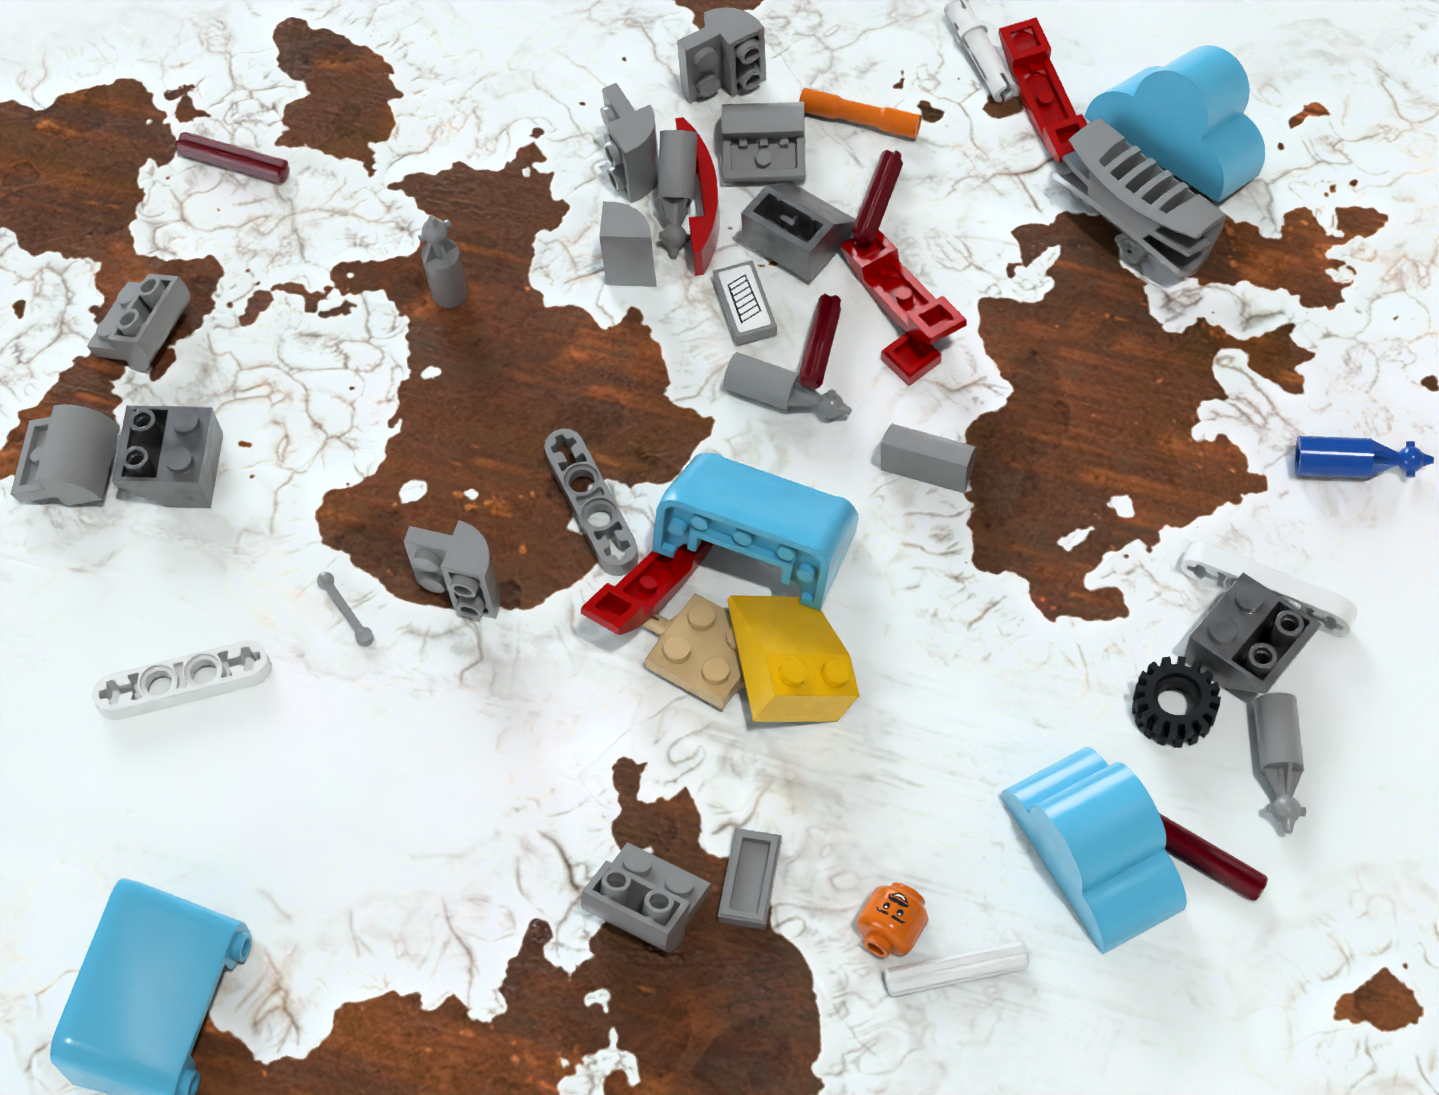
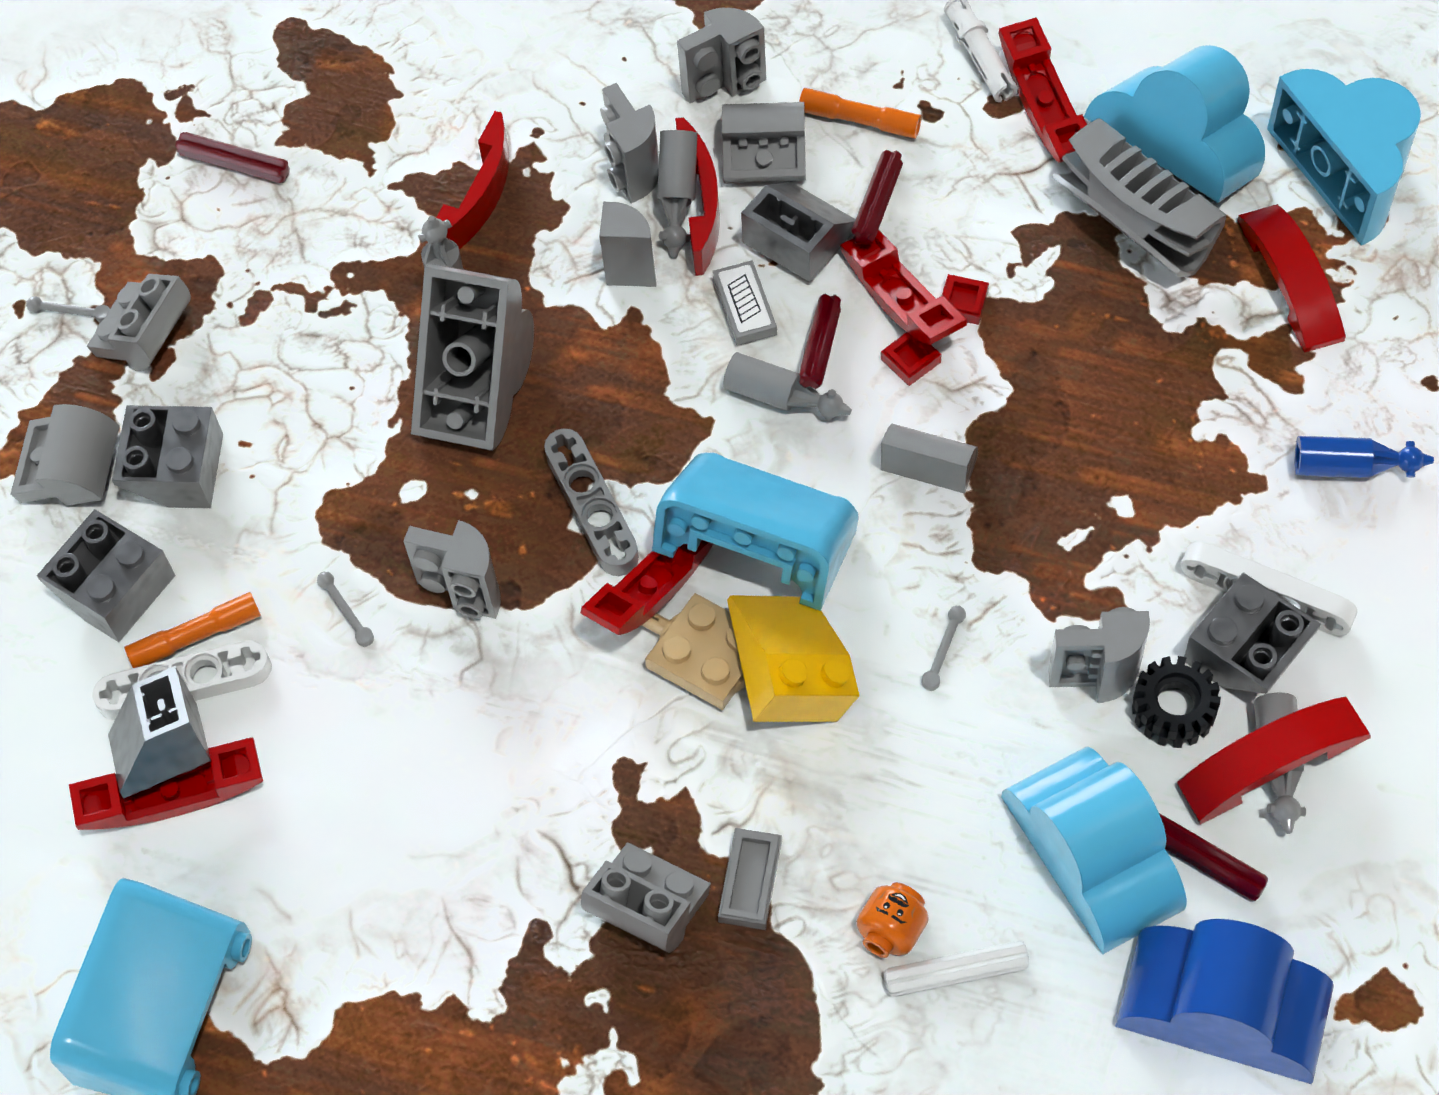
(35, 304): none -> light grey hinge
(107, 574): none -> flat silver slope
(156, 733): none -> flat silver slope
(219, 619): none -> orange piece
(229, 773): none -> red slope
(469, 356): none -> light grey brick
(486, 187): none -> red slope
(931, 678): none -> light grey hinge
(966, 296): none -> red tile
(1101, 656): none -> light grey brick
(1228, 995): none -> blue brick
(1269, 753): none -> red slope
(1297, 274): none -> red slope
(1347, 141): none -> medium azure brick

